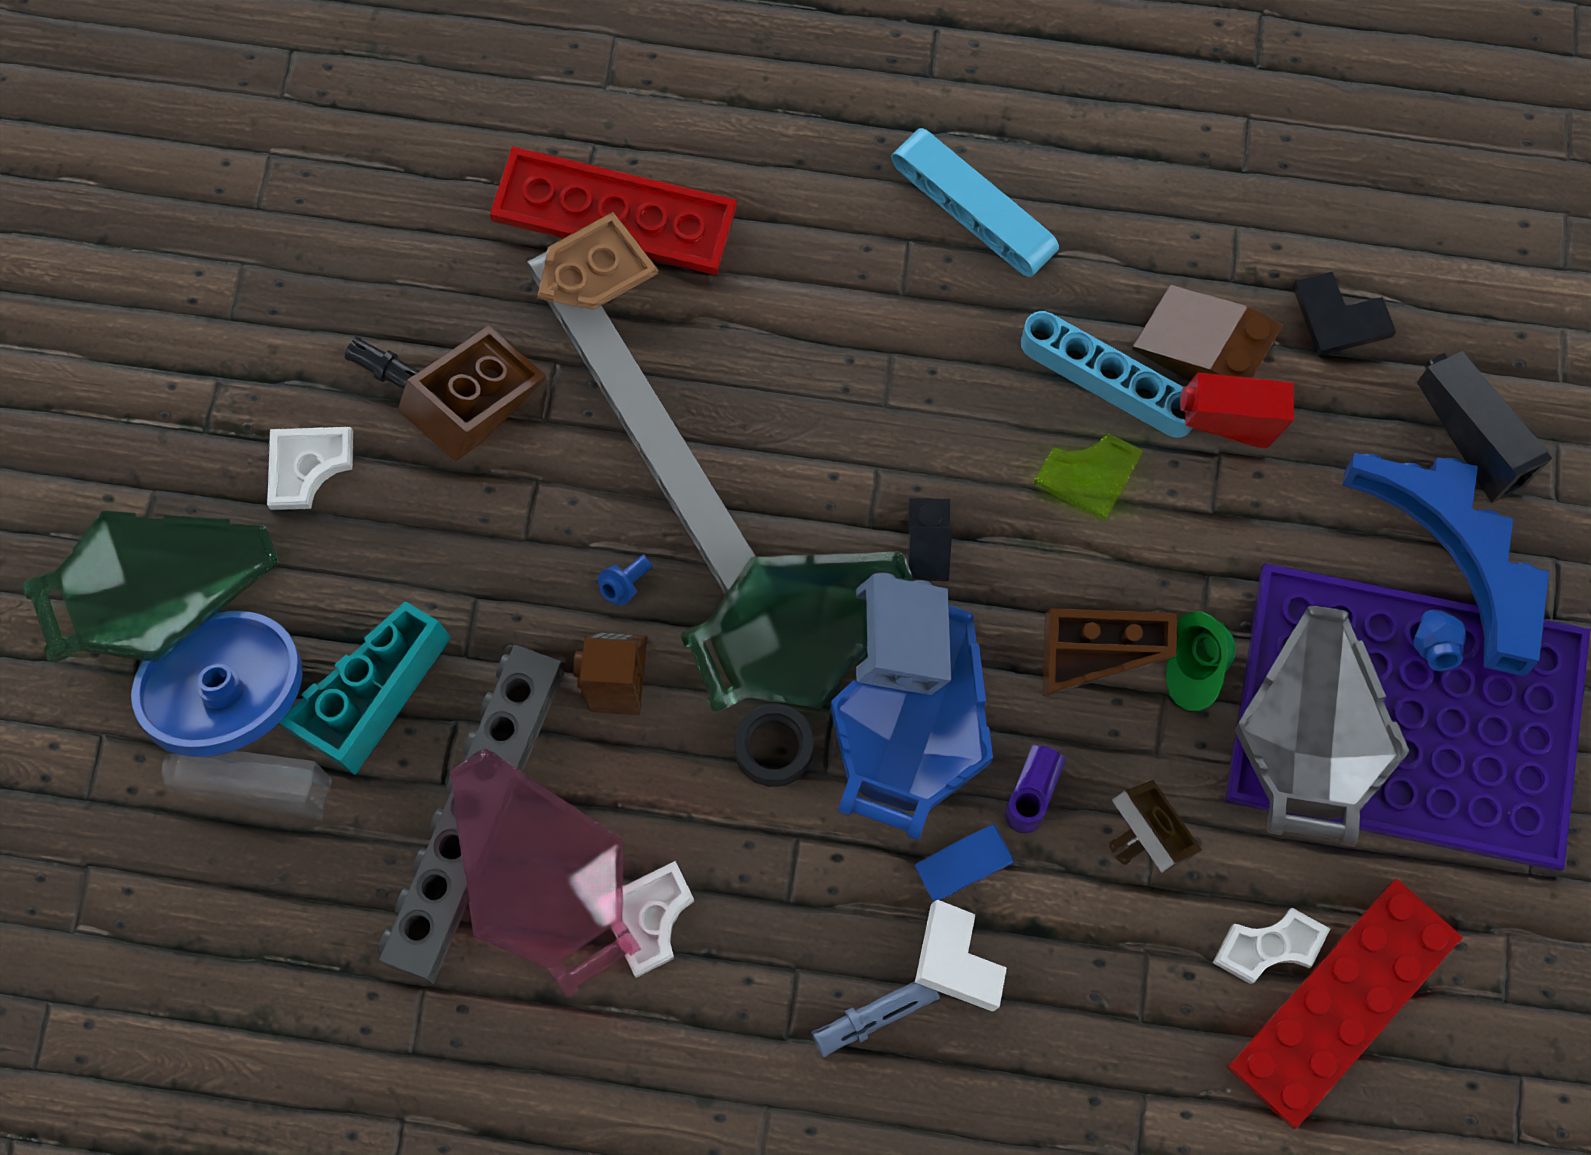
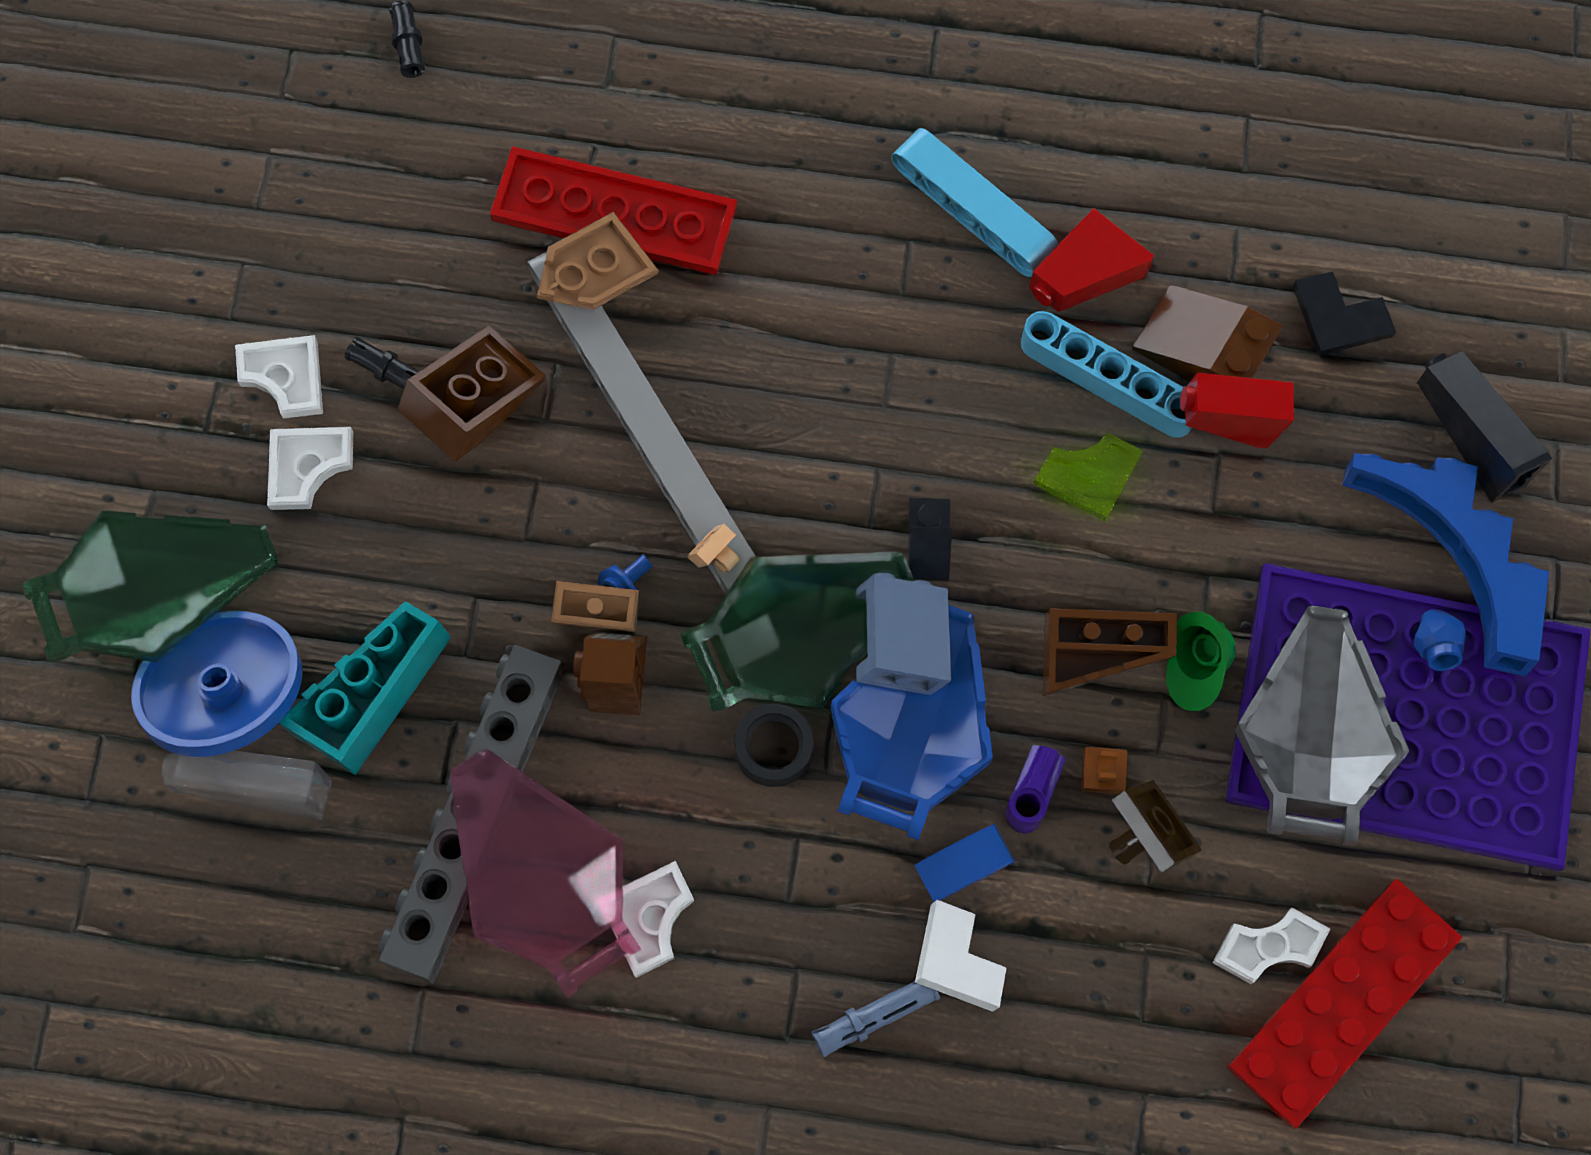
(286, 371): none -> white tile
(406, 39): none -> black pin
(595, 607): none -> medium nougat slope
(714, 550): none -> light nougat tile
(1089, 263): none -> red slope
(1104, 770): none -> dark orange tile

